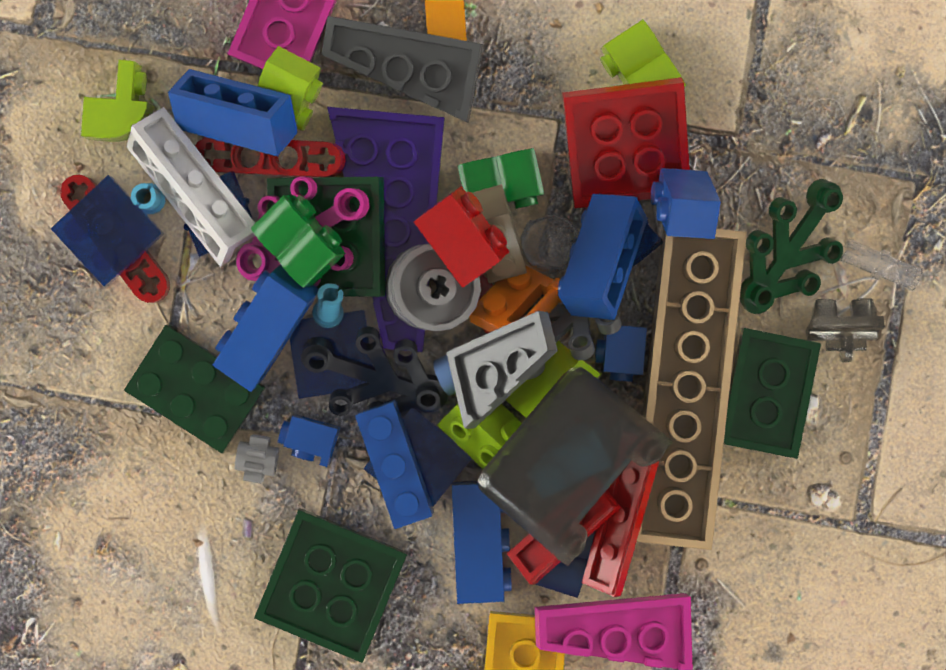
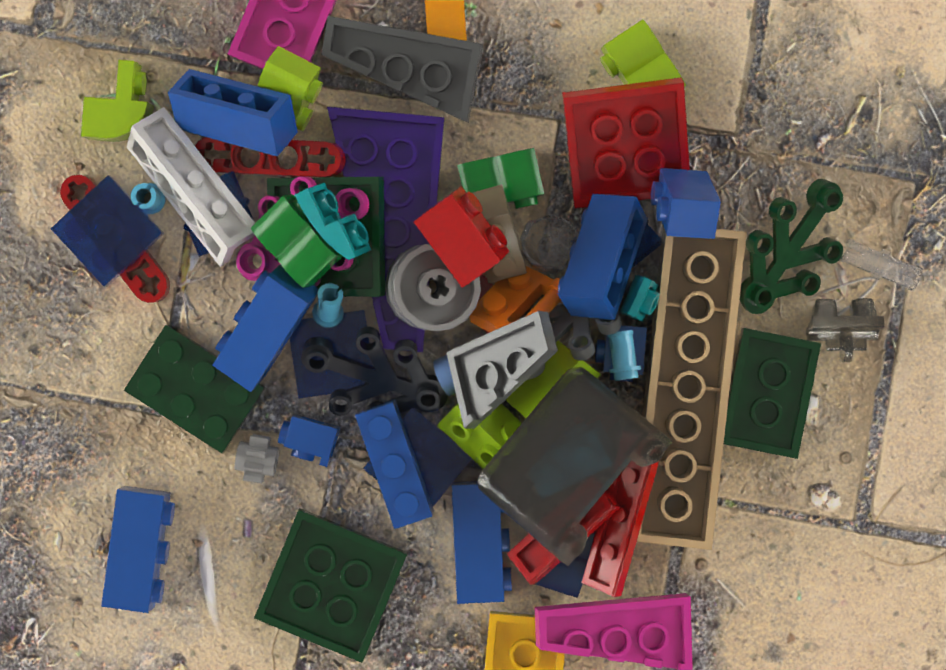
(137, 549): none -> blue brick
(343, 234): none -> teal slope
(623, 355): none -> medium azure pin
(640, 298): none -> teal slope

